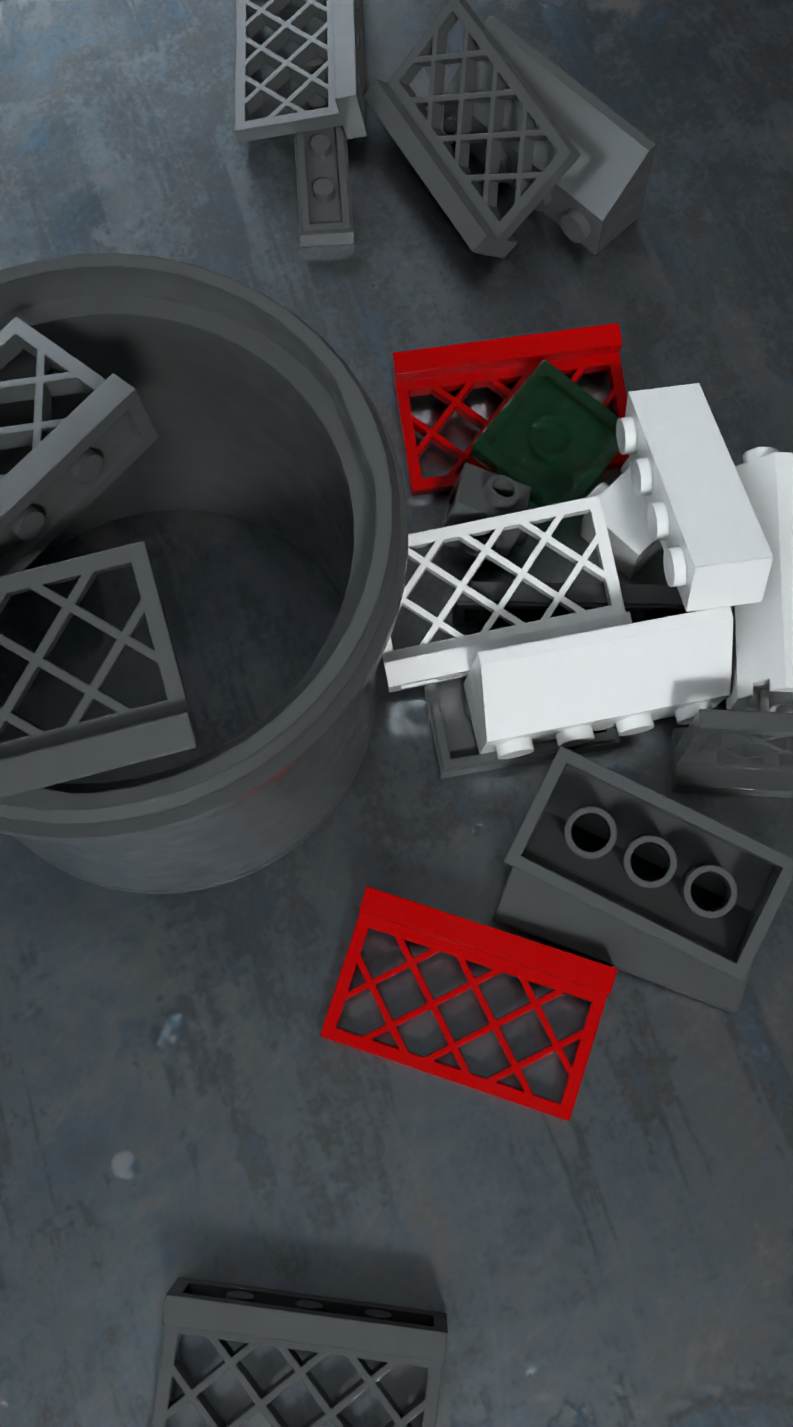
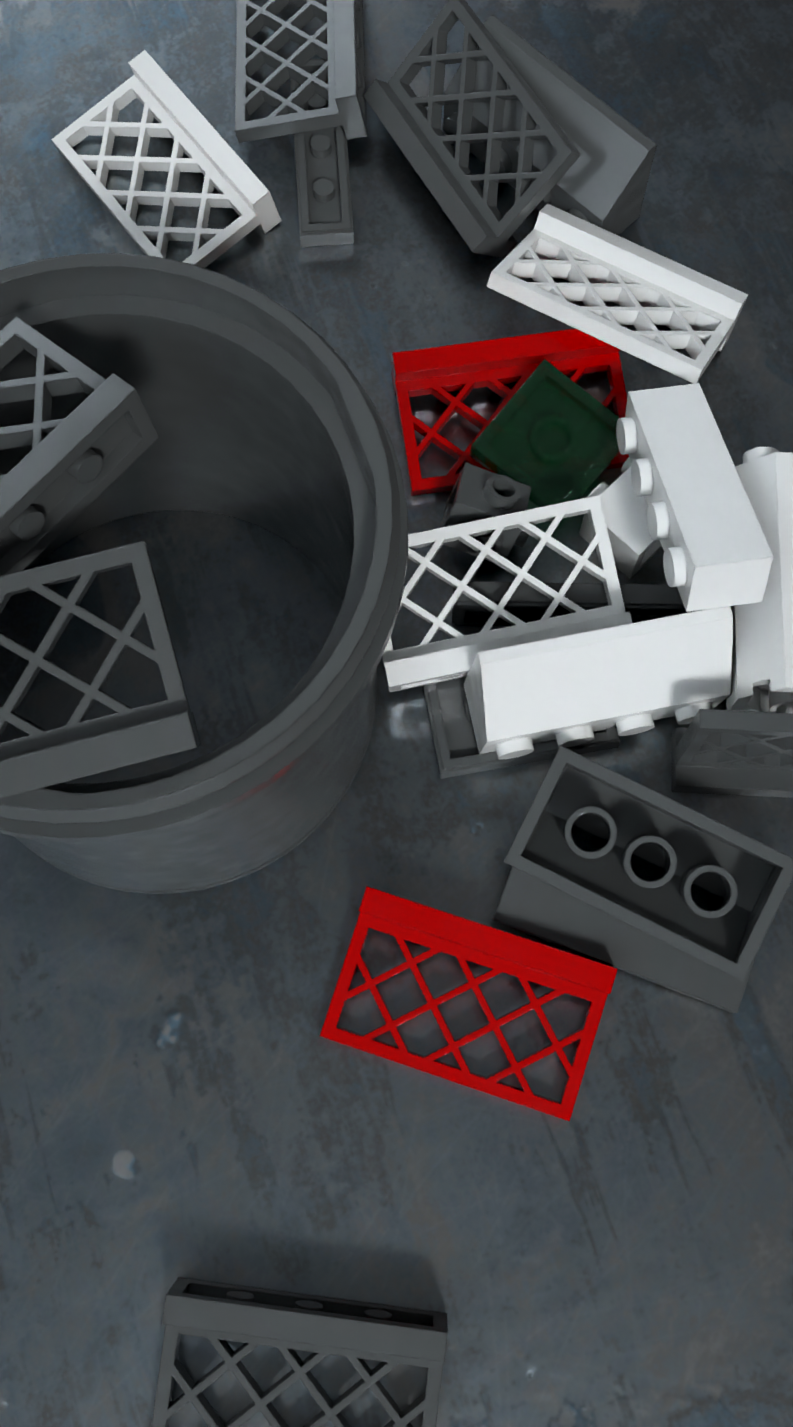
(191, 135): none -> white fence
(619, 271): none -> white fence

